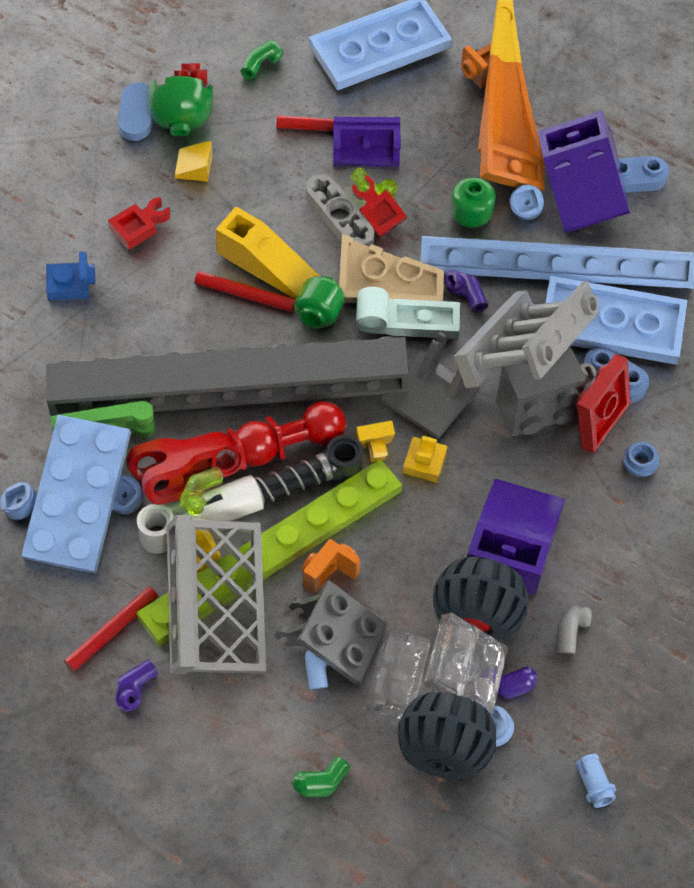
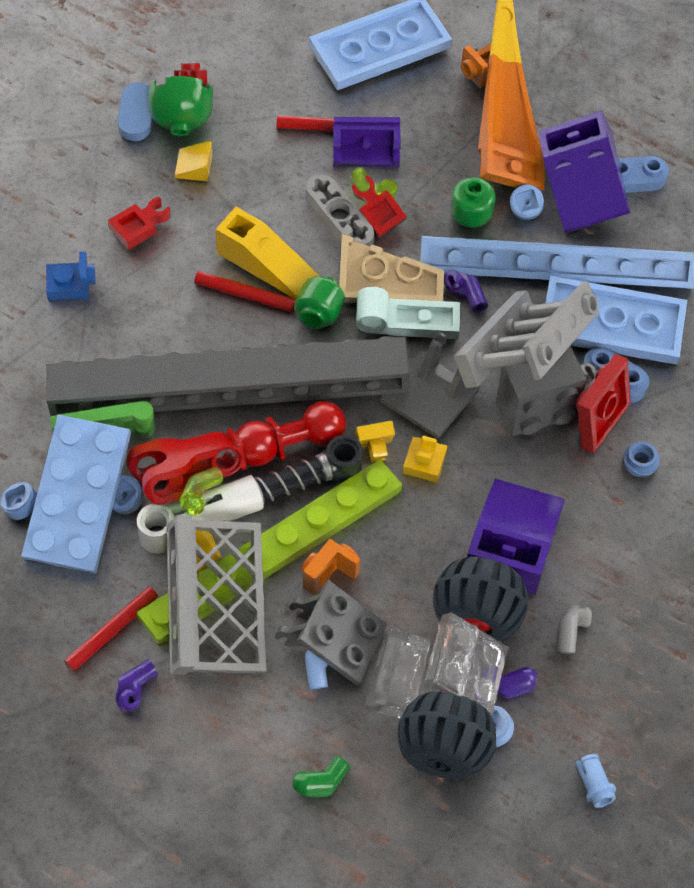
(257, 55): green arm -> none

